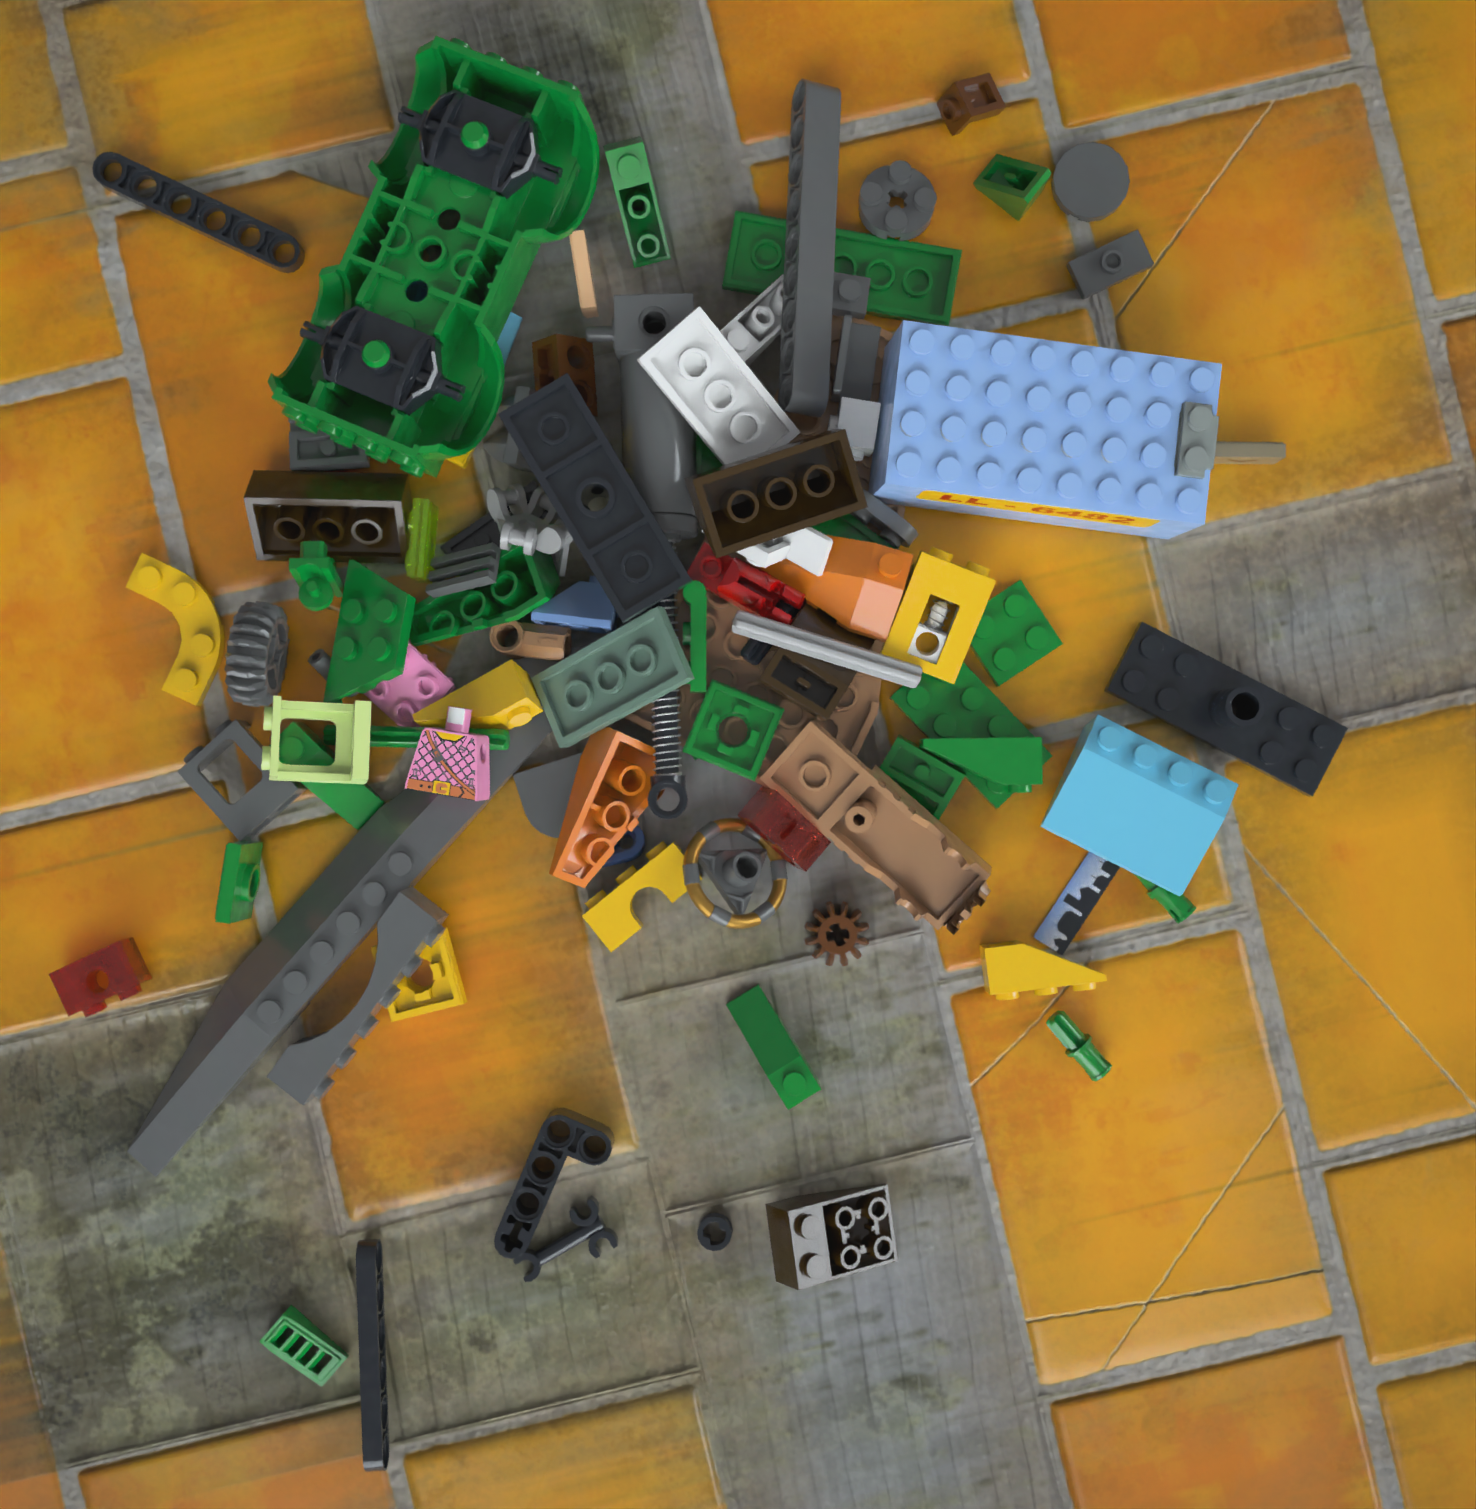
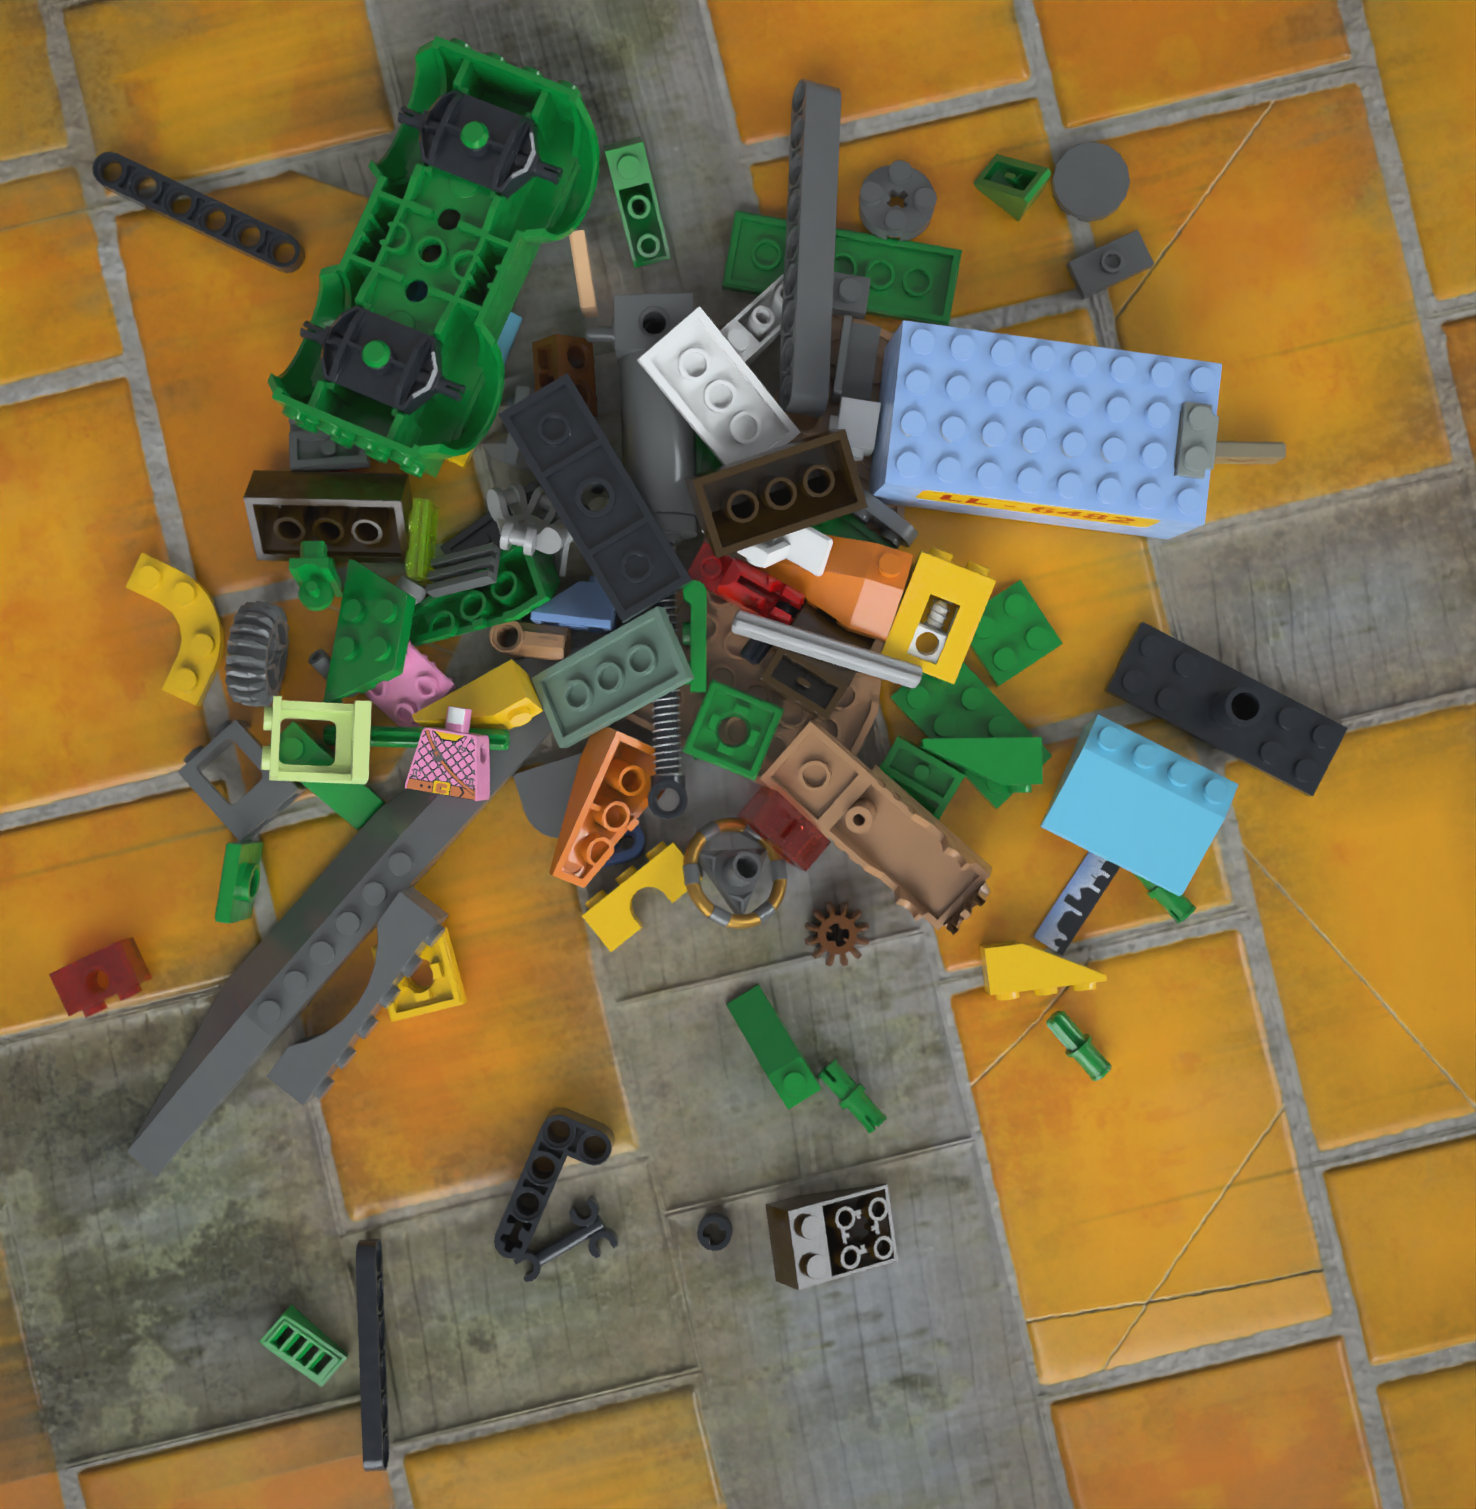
(412, 588): none -> light grey hinge
(852, 1096): none -> green pin
(970, 102): reddish brown bracket -> none

